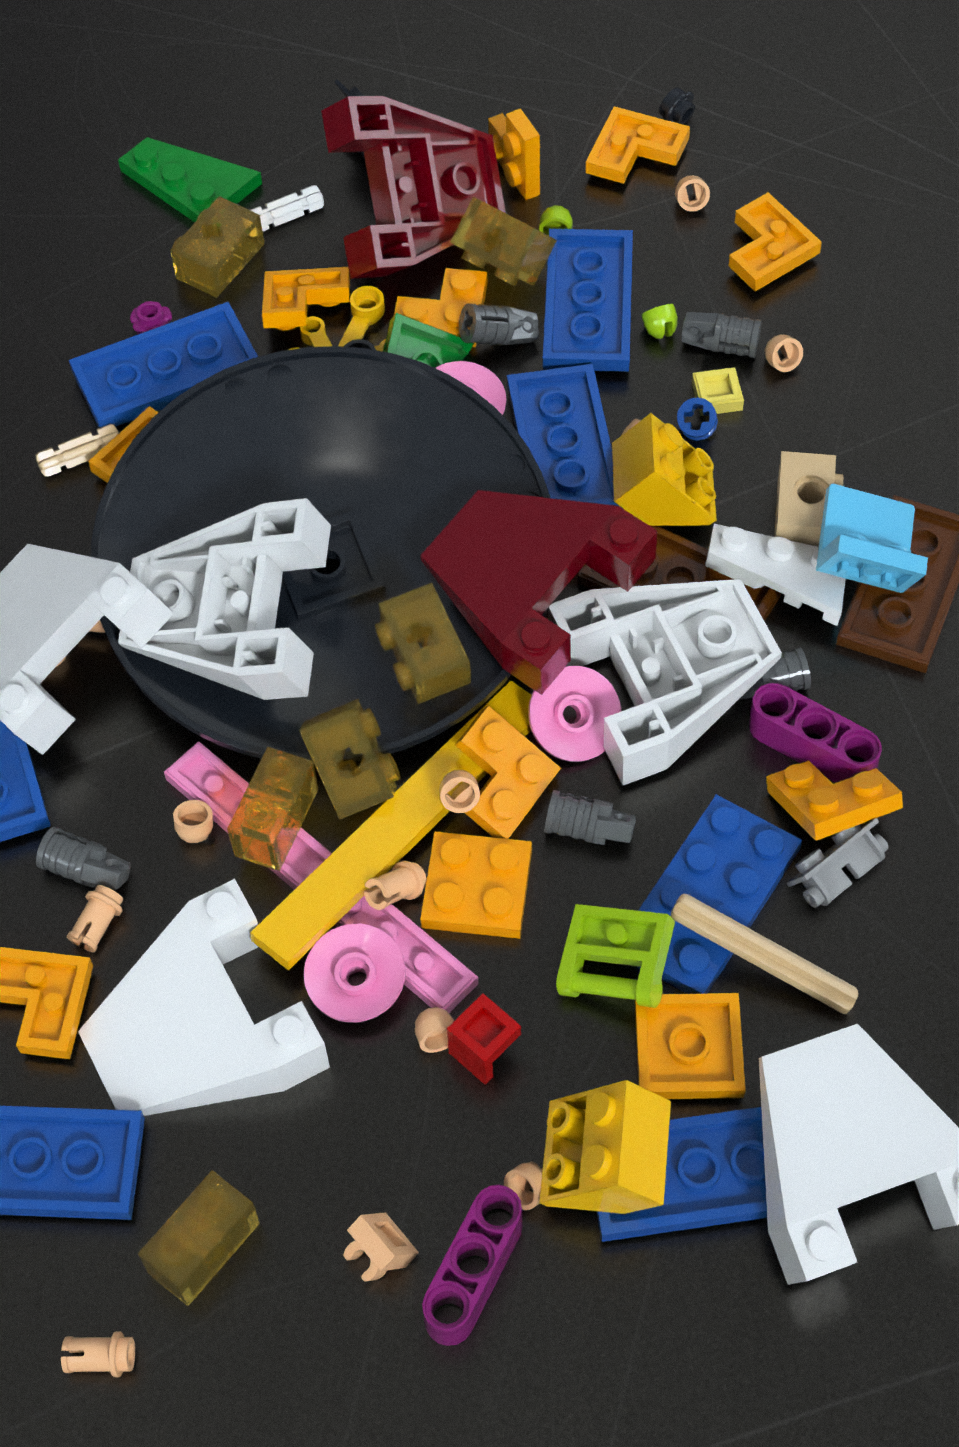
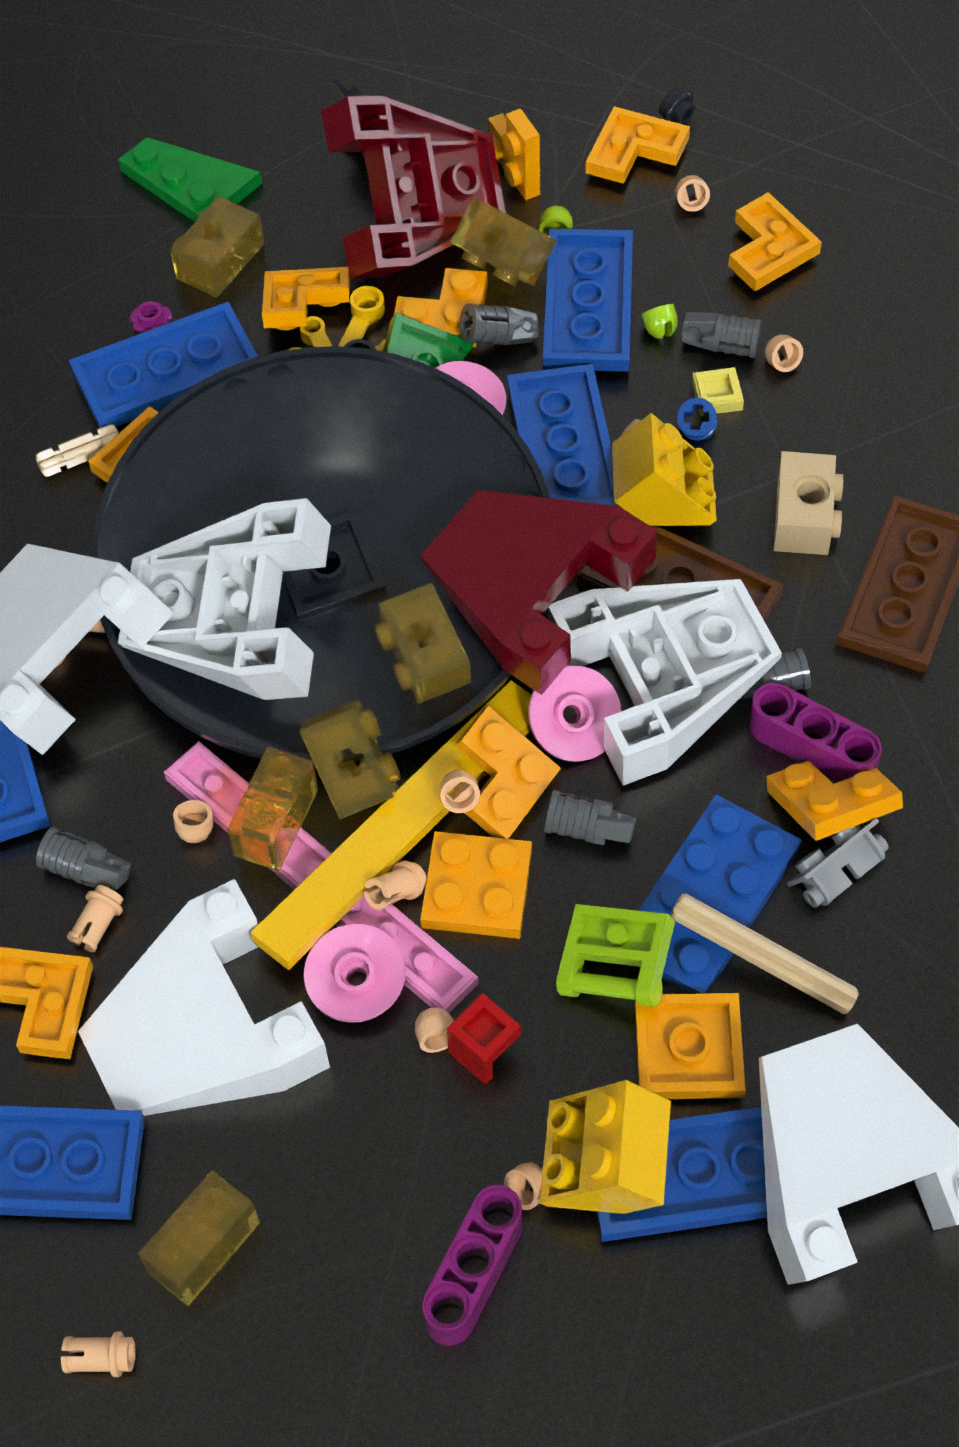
(290, 207): white axle -> none
(382, 1243): light nougat tile -> none
(778, 565): white wing -> none
(868, 540): medium azure bracket -> none

